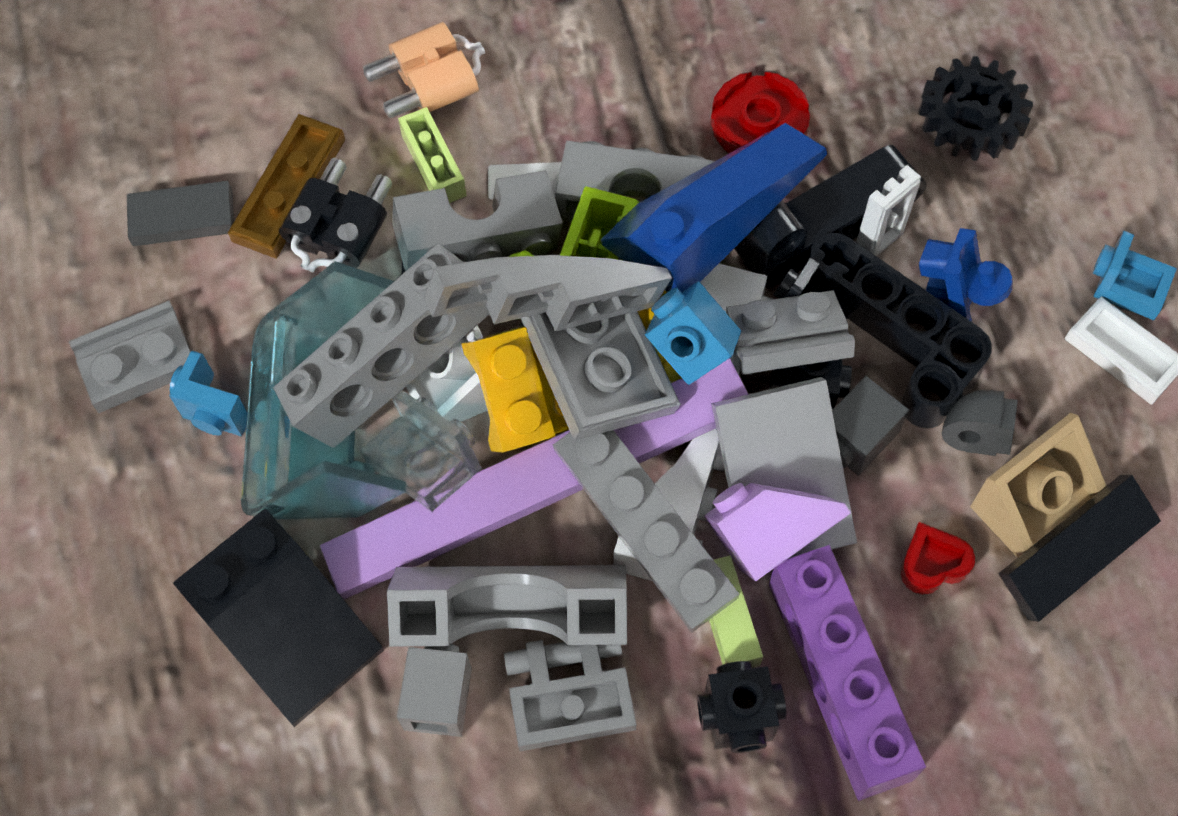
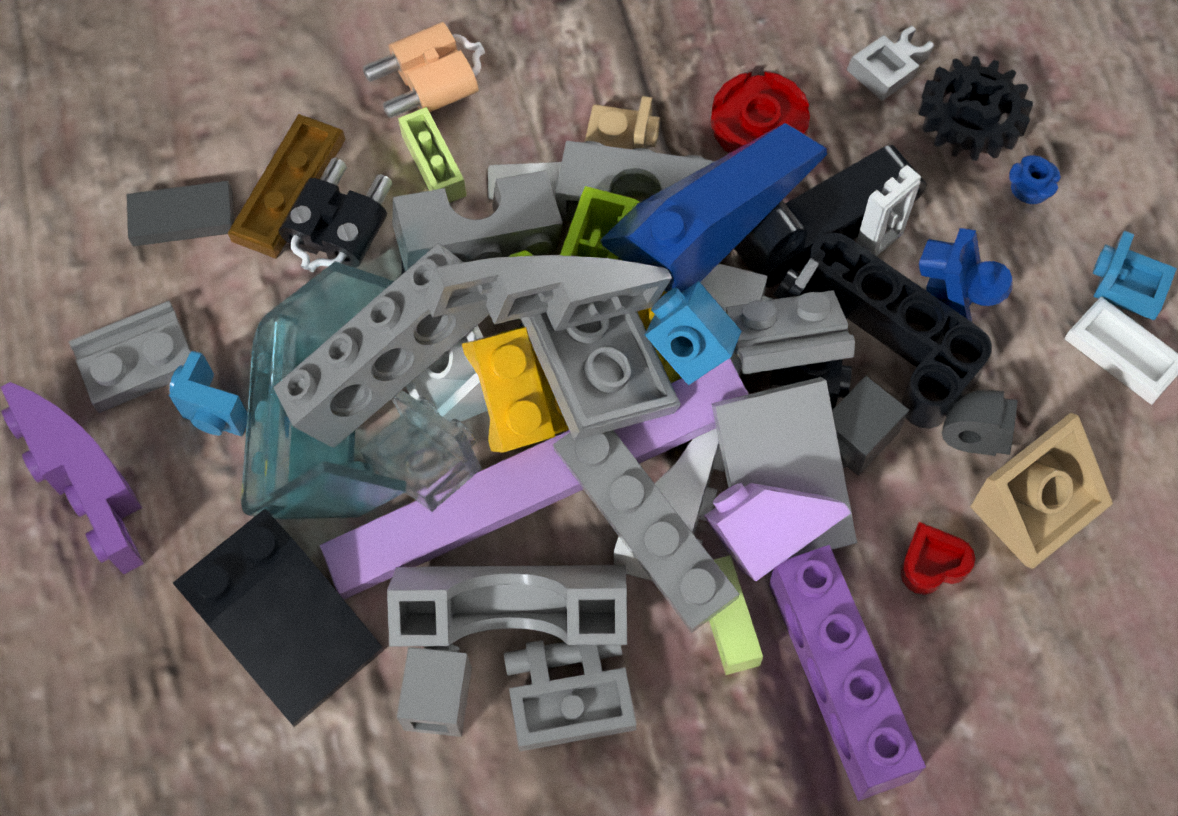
(77, 467): none -> medium lavender slope
(624, 127): none -> tan bracket
(737, 727): black brick -> none
(889, 66): none -> light grey plate
(1031, 189): none -> blue plate
(1079, 547): black tile -> none

